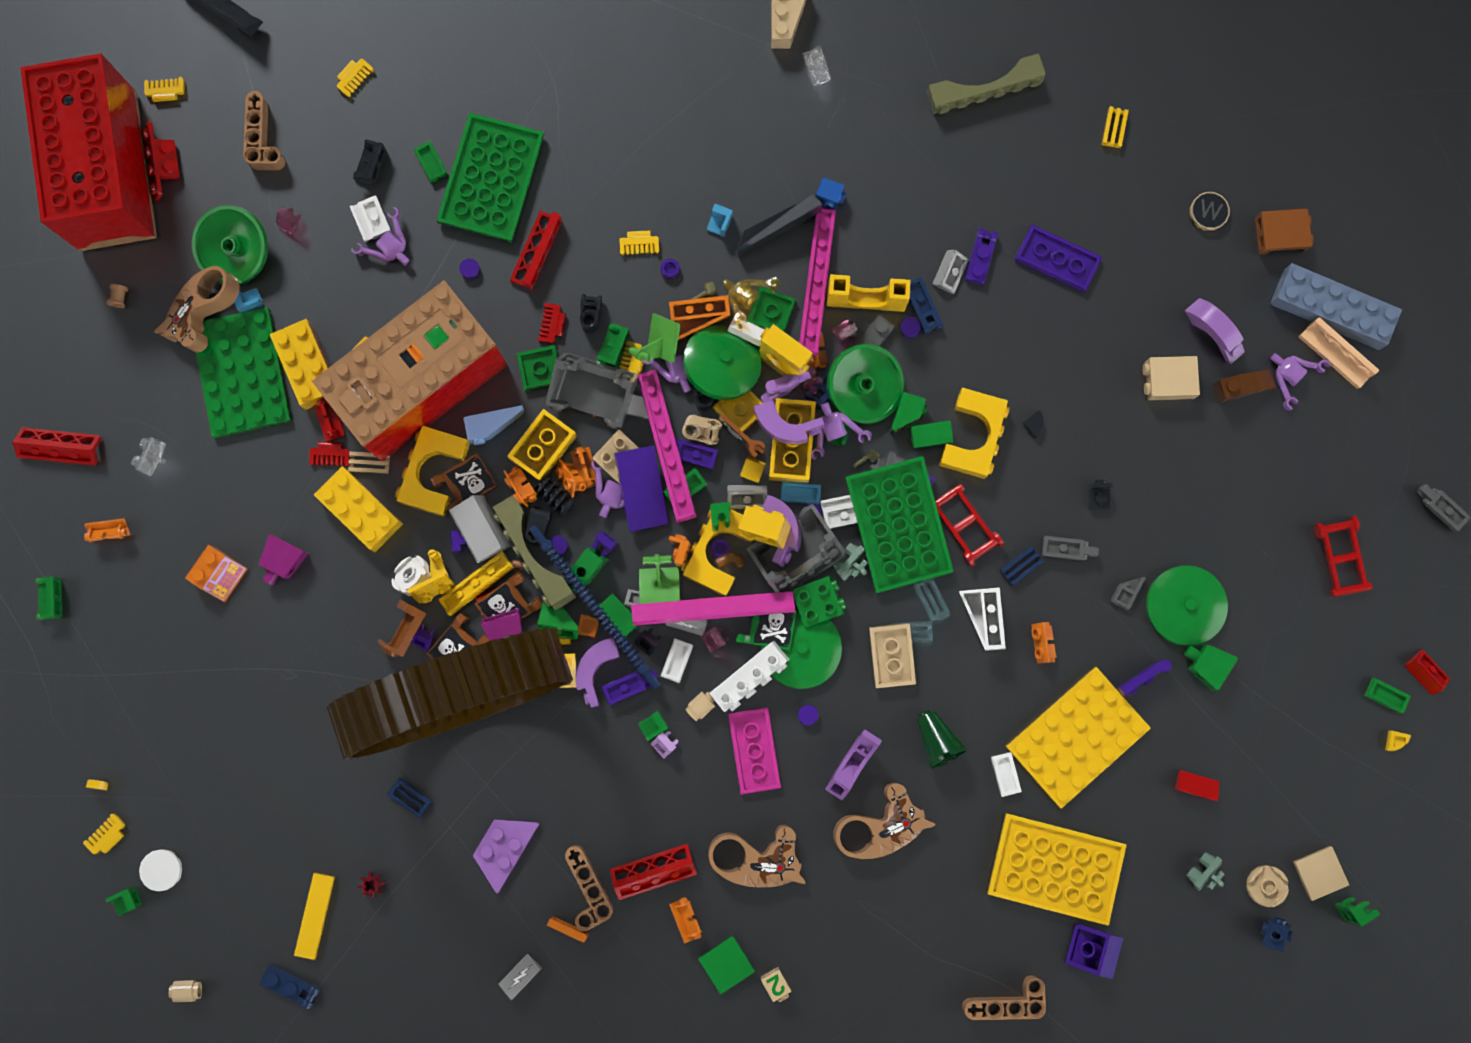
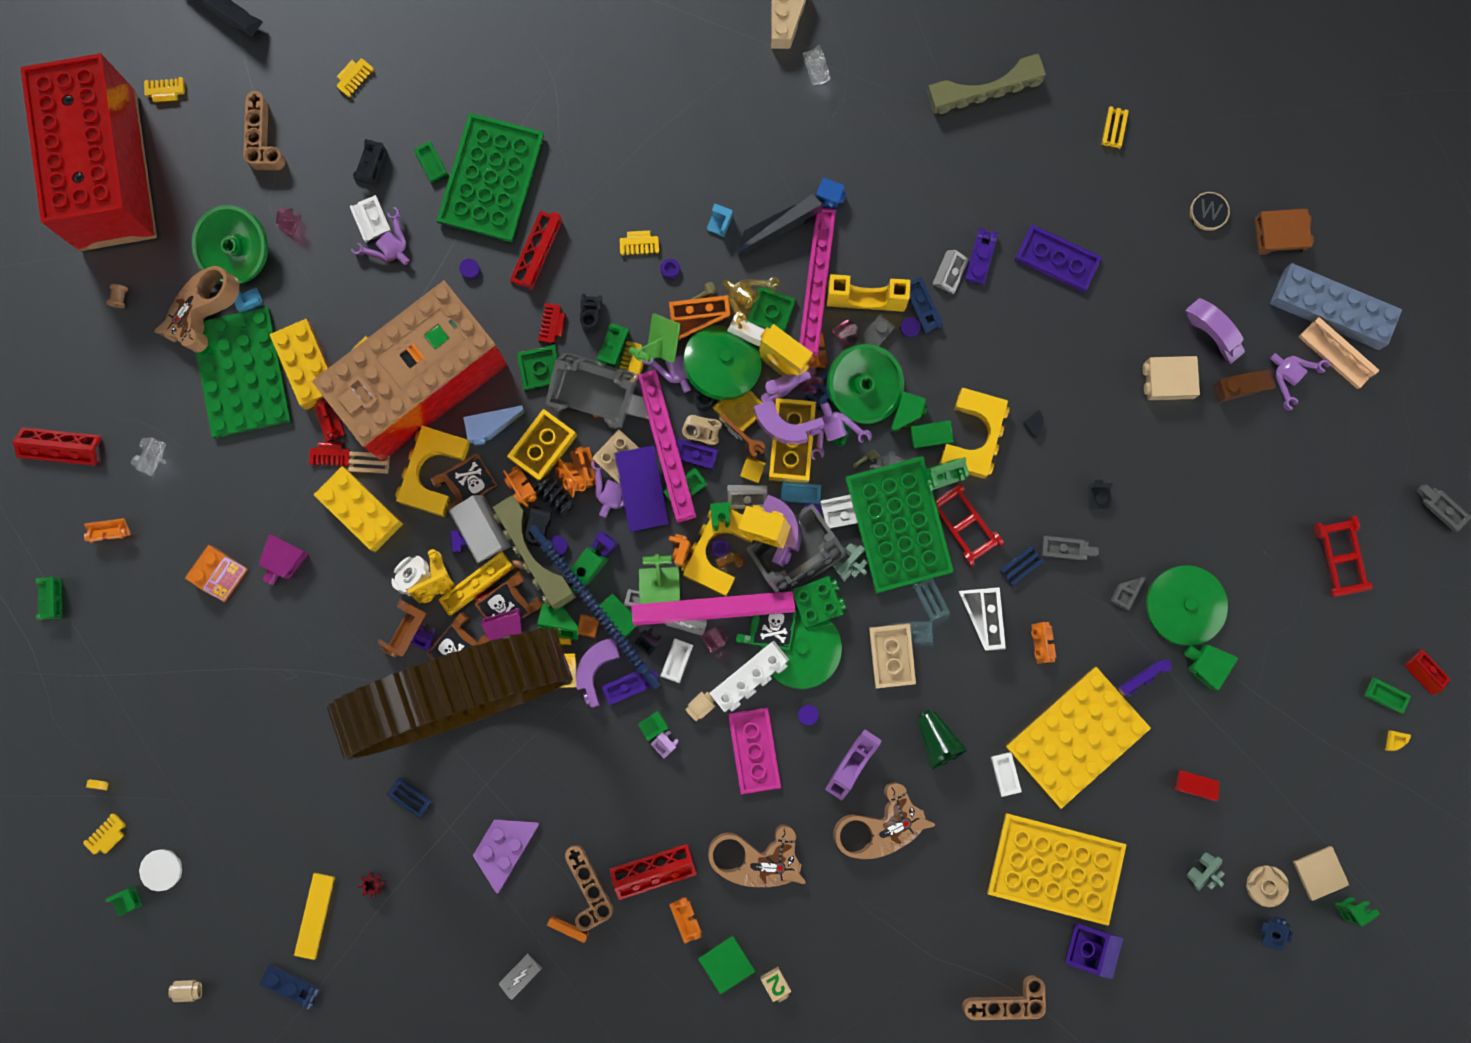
(161, 160): red bracket -> none
(945, 473): none -> green hinge

